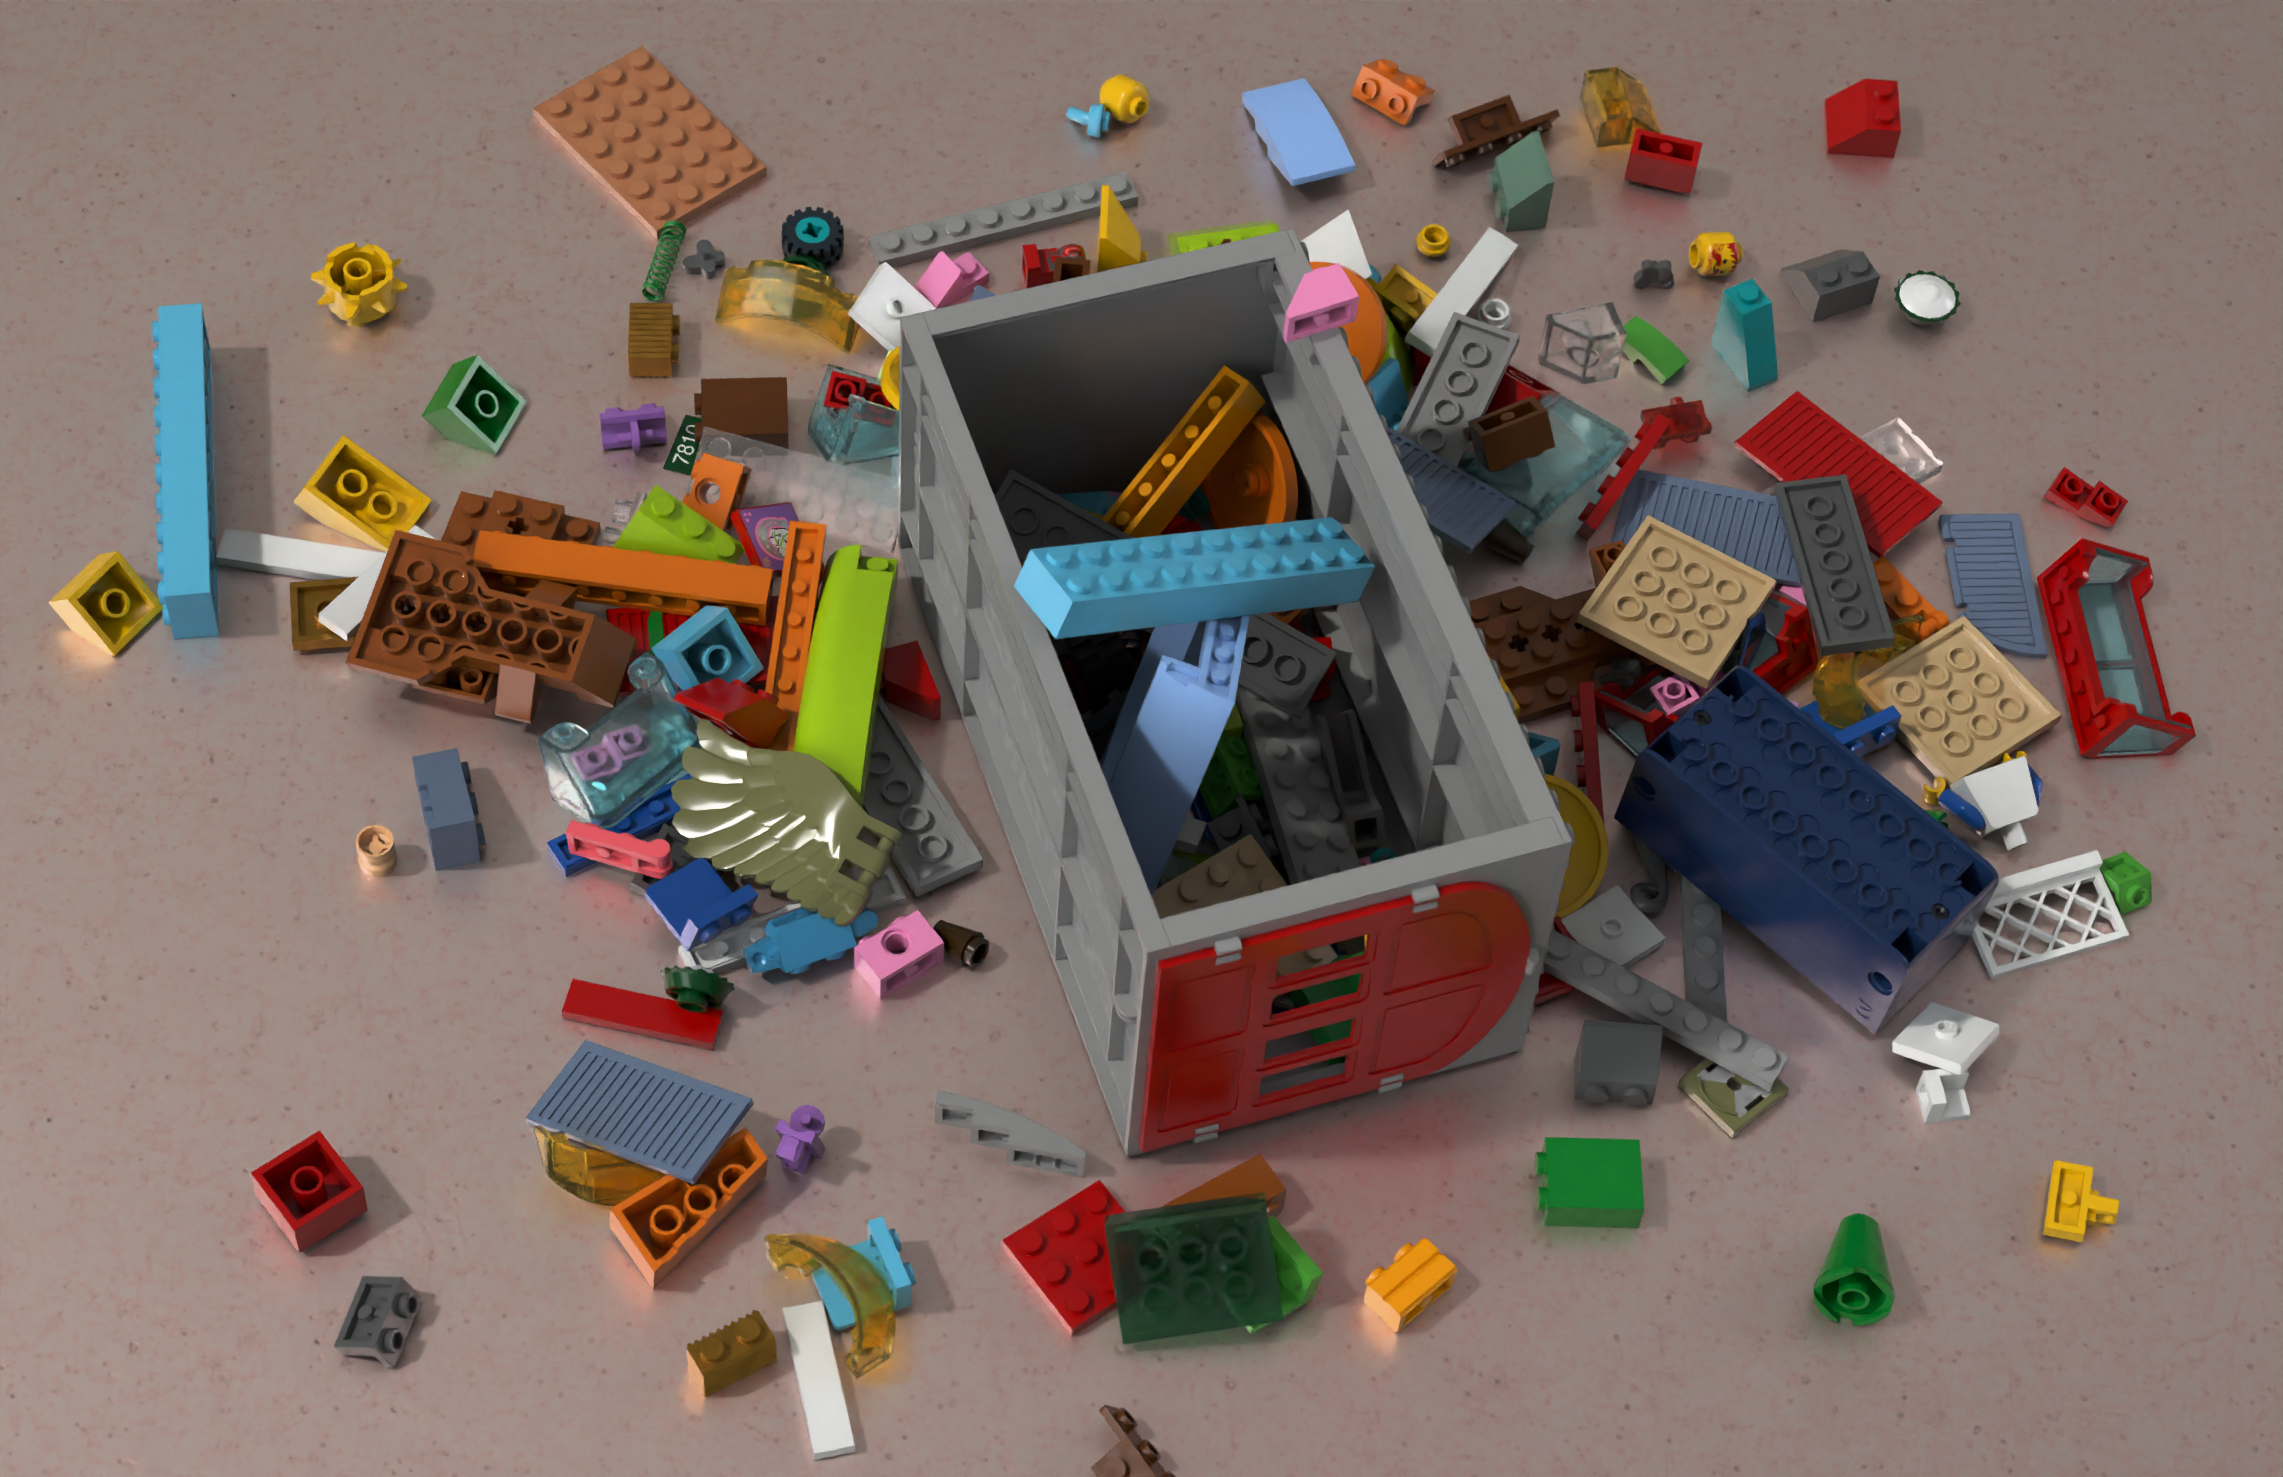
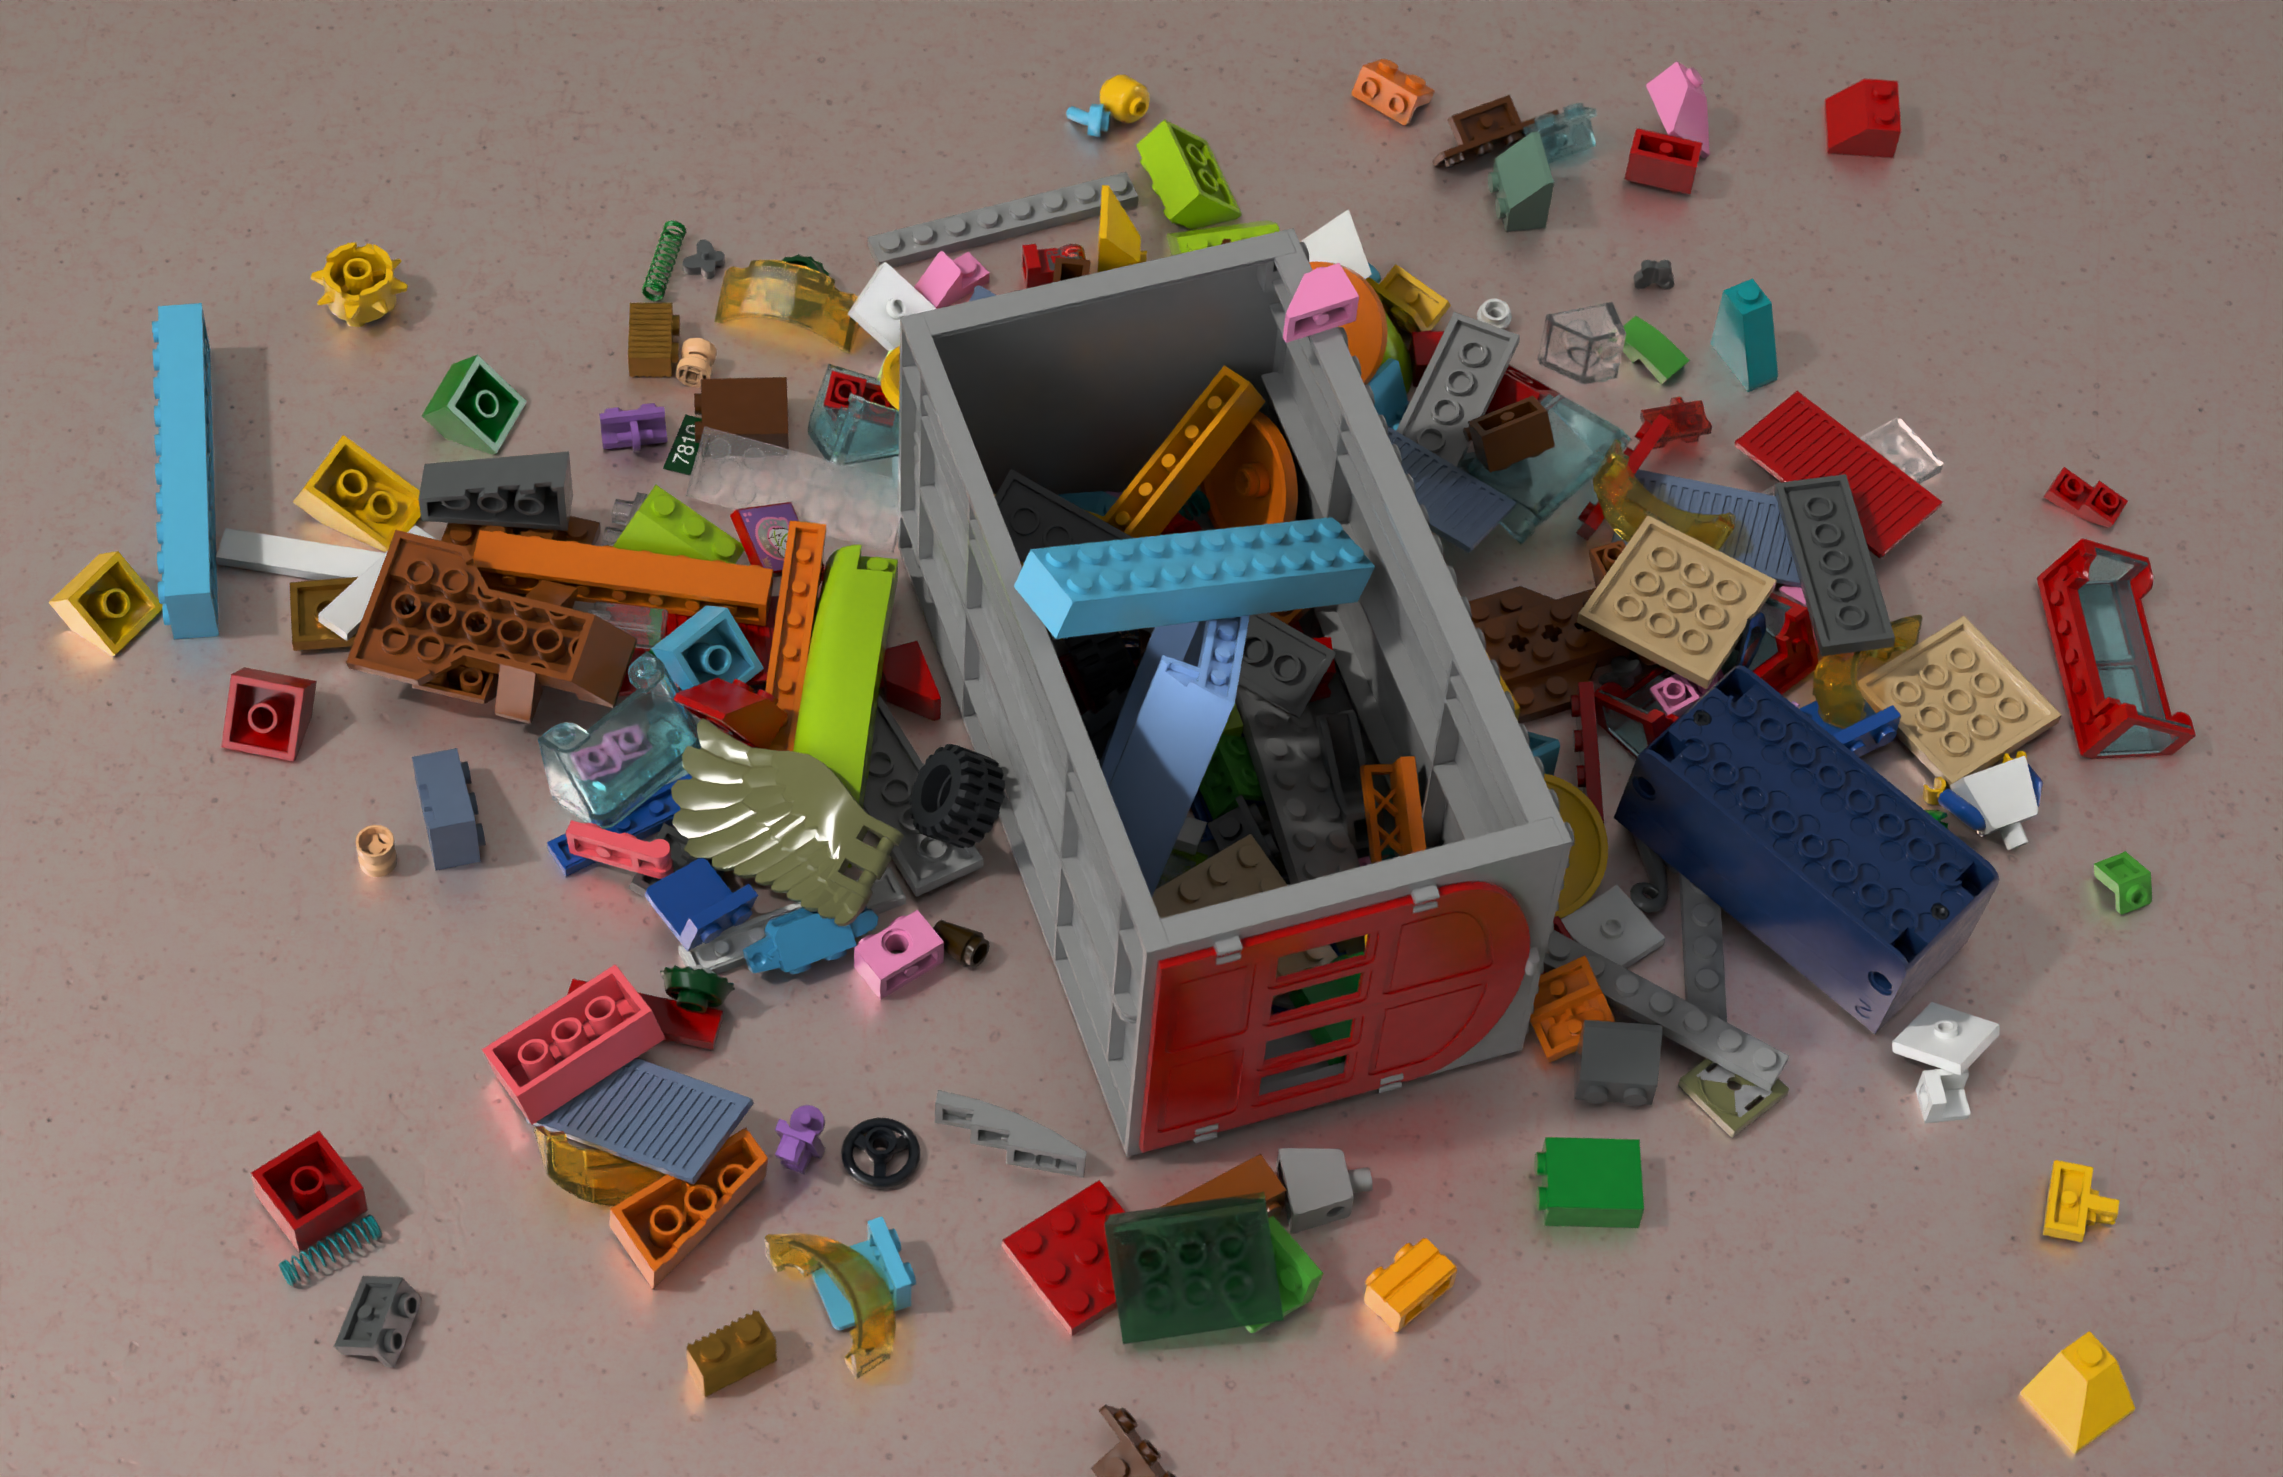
(267, 713): none -> red slope
(286, 1267): none -> teal piece
(500, 491): none -> dark grey wedge
(573, 1044): none -> coral brick
(643, 623): none -> clear panel
(649, 141): nougat plate -> none
(696, 362): none -> light nougat wheel
(732, 481): orange brick -> none
(803, 226): black wheel -> none
(818, 1380): white tile -> none
(880, 1135): none -> black piece
(957, 796): none -> black tyre
(1186, 177): none -> lime slope
(1298, 132): light blue slope -> none
(1318, 1186): none -> light grey torso
(1405, 808): none -> orange fence
(1433, 240): yellow plate -> none
(1462, 289): white tile -> none
(1509, 542): dark brown cone -> none
(1563, 1003): none -> orange slope
(1565, 132): none -> clear light blue bracket
(1616, 106): clear yellow slope -> none
(1628, 504): none -> clear yellow windscreen
(1682, 104): none -> bright pink slope
(1715, 253): yellow head -> none
(1832, 283): dark grey slope -> none
(1855, 1274): green cone -> none
(1905, 601): orange plate -> none
(1926, 298): white piece -> none
(1994, 580): sand blue piece -> none
(2038, 883): white fence -> none
(2080, 1393): none -> yellow slope

